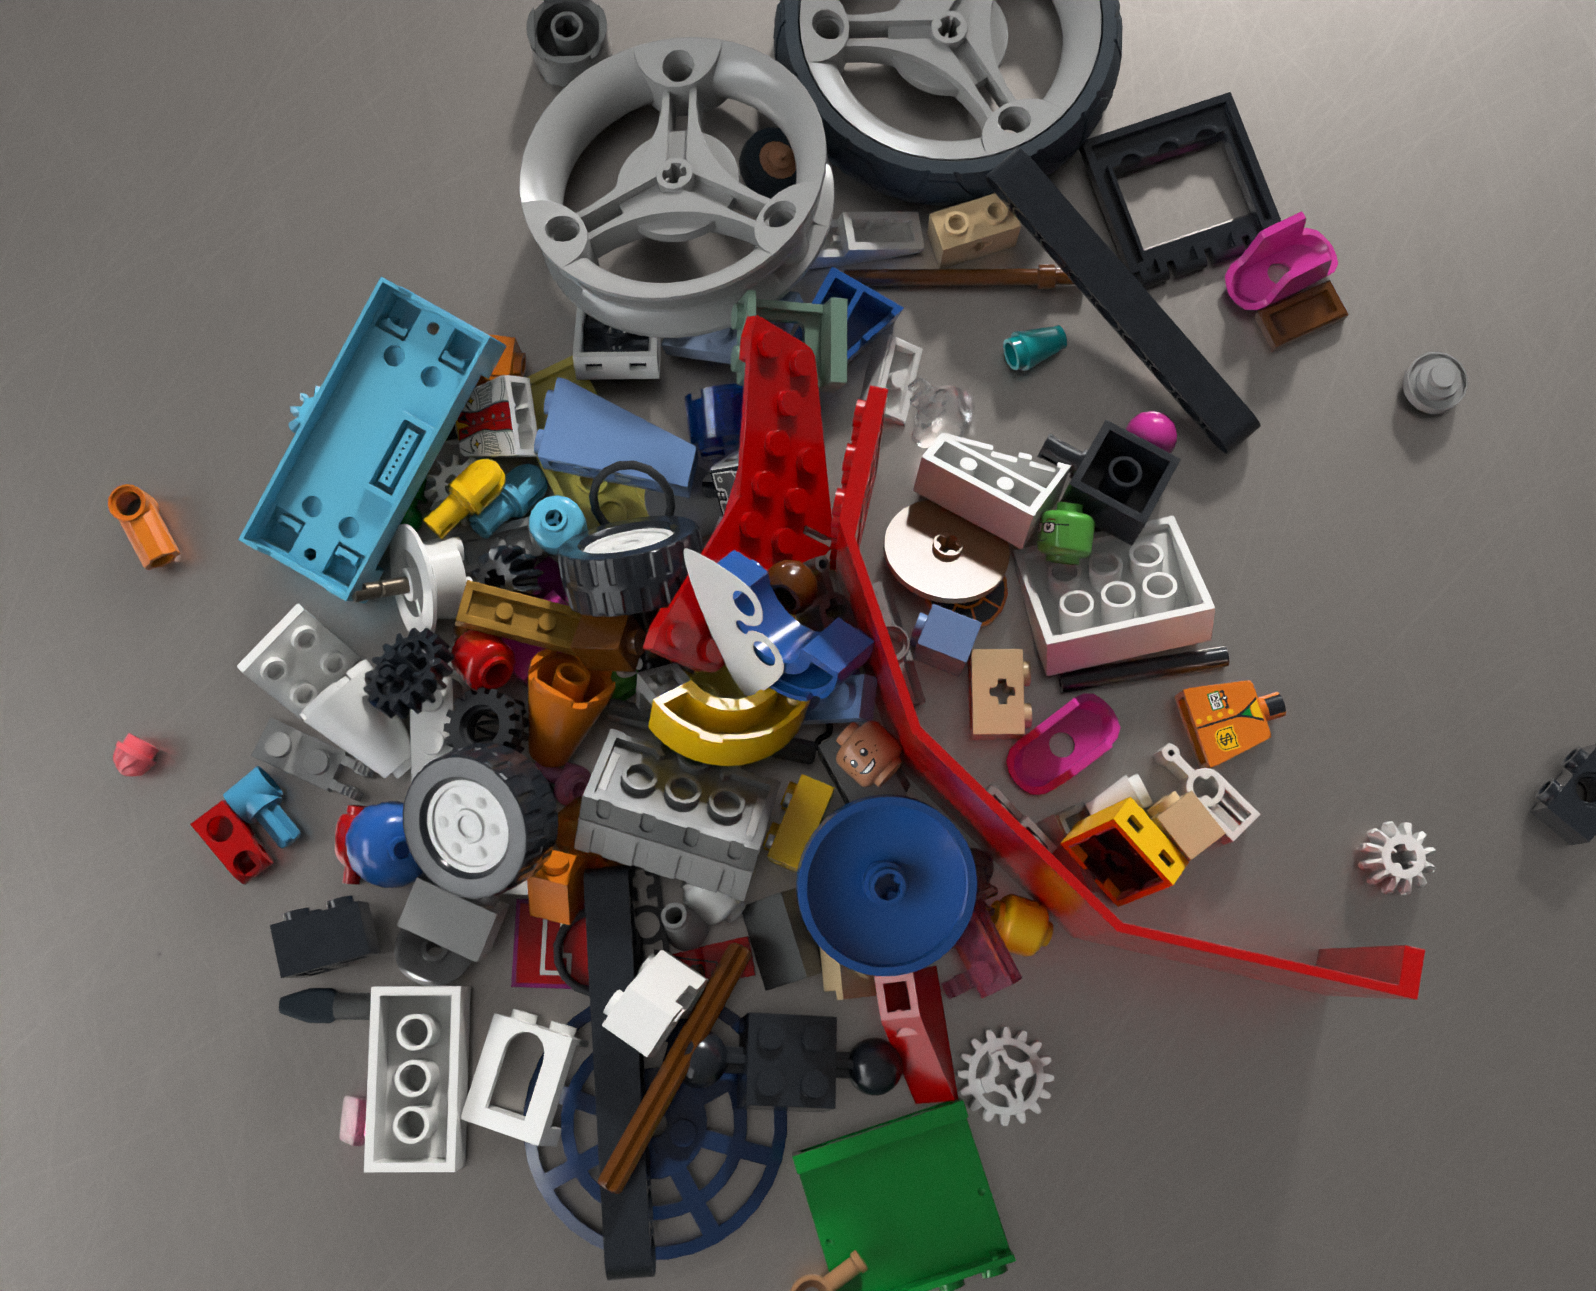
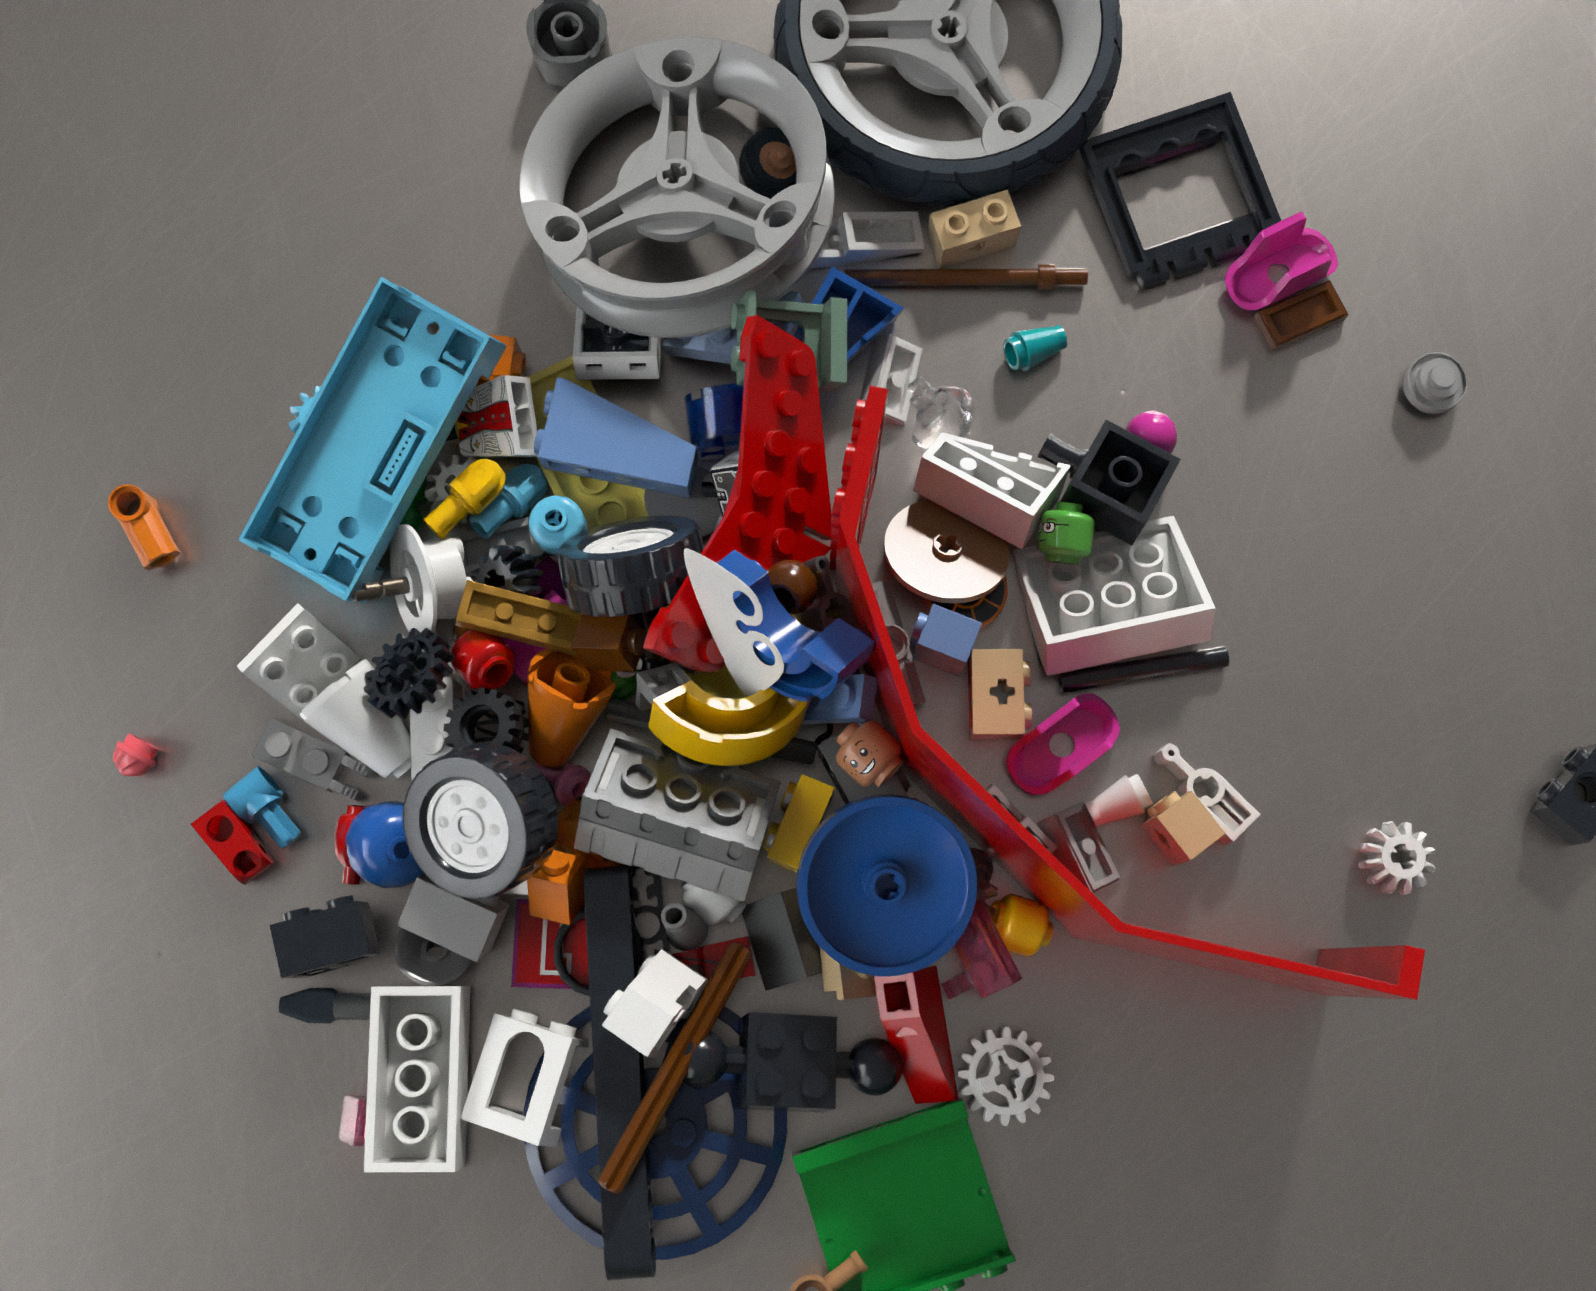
(627, 465): black piece -> none
(1122, 301): black beam -> none
(1125, 852): piece -> none
(1226, 719): orange torso -> none

